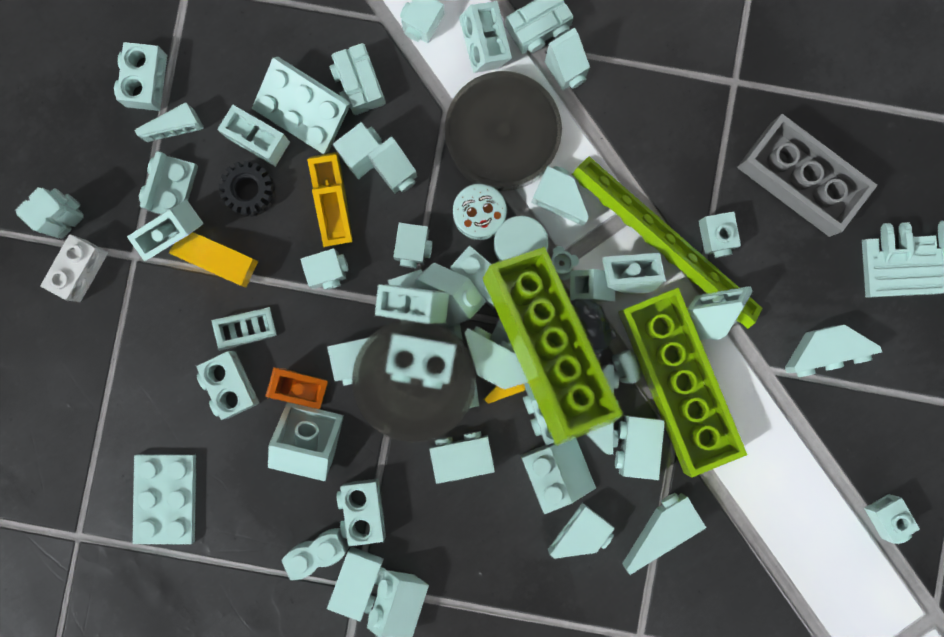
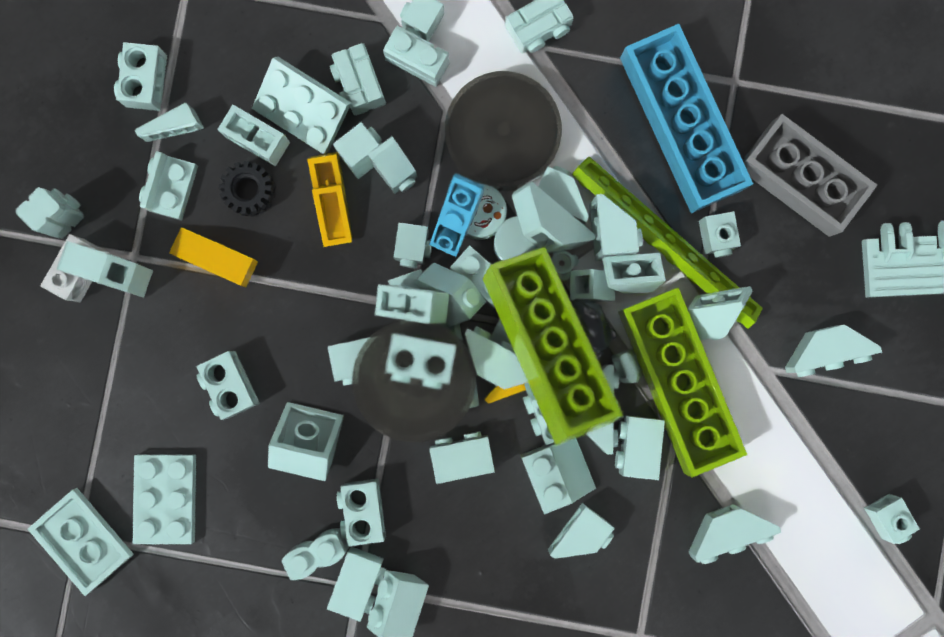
(80, 541): none -> light aqua plate
(104, 269): none -> light aqua slope
(165, 230): light aqua brick -> none
(223, 344): light aqua slope -> none
(296, 388): orange slope -> none
(325, 269): light aqua brick -> none
(416, 56): none -> light aqua brick
(457, 214): none -> medium azure slope
(485, 36): light aqua brick -> none
(547, 222): none -> light aqua slope
(567, 60): light aqua slope -> none
(613, 228): none -> light aqua slope
(667, 528): light aqua slope -> none
(685, 118): none -> medium azure brick
(729, 531): none -> light aqua slope

